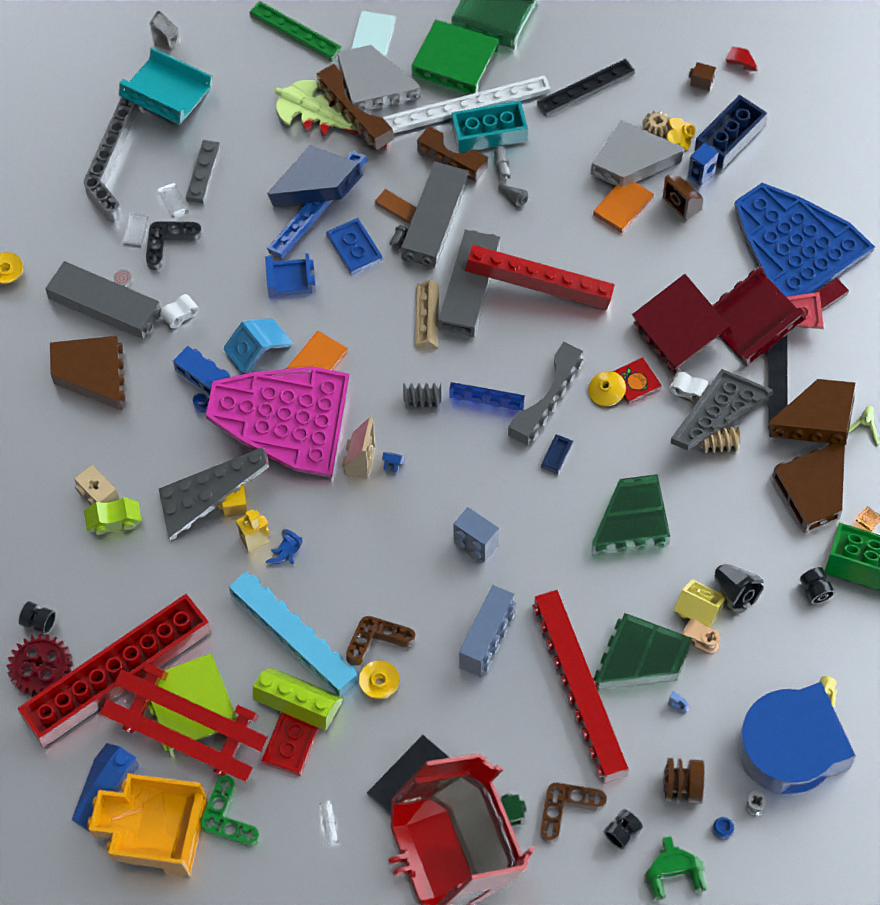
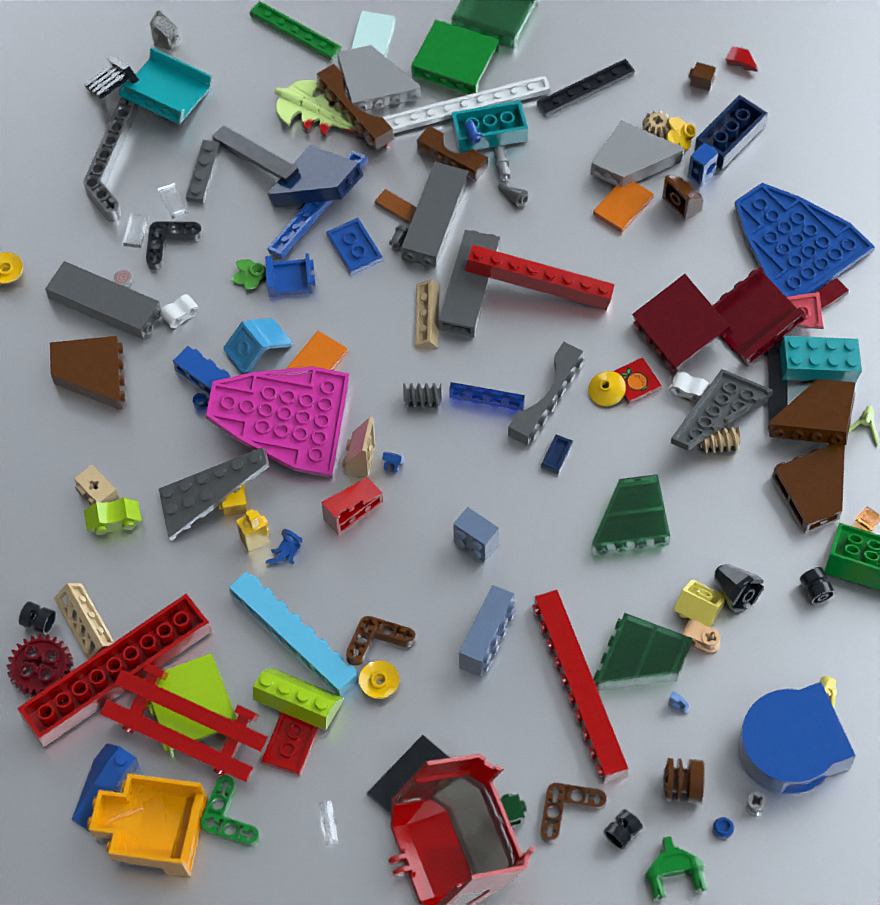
(87, 616): none -> tan fence
(111, 78): none -> fence
(247, 273): none -> bright green plate
(255, 154): none -> tile
(351, 505): none -> red wedge
(474, 135): none -> blue pin
(820, 358): none -> teal brick

